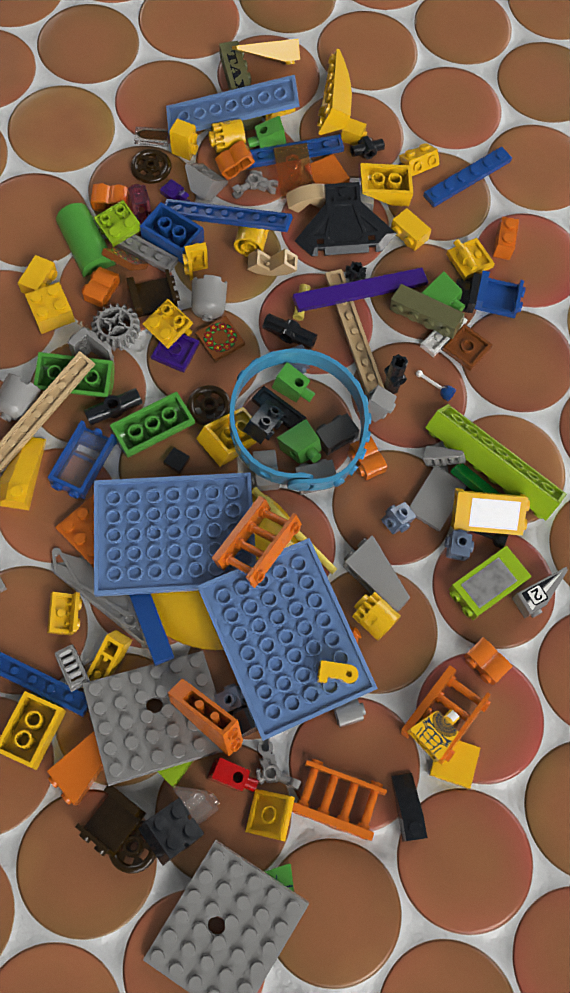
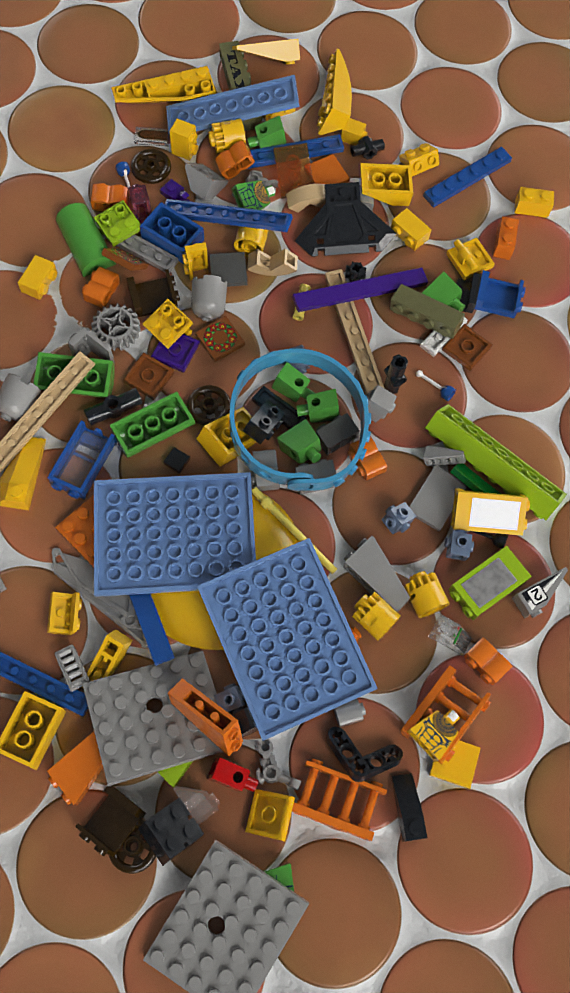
(50, 307): yellow brick -> none
(123, 170): none -> blue hinge
(148, 376): none -> dark orange tile
(166, 88): none -> yellow wedge
(230, 268): none -> dark grey tile
(244, 529): orange fence -> none
(252, 195): none -> torso
(289, 331): black piece -> none
(320, 406): none -> bright green torso
(344, 672): yellow leg -> none
(362, 763): none -> black beam
(426, 594): none -> yellow gear
(450, 635): none -> clear slope
(534, 202): none -> yellow brick

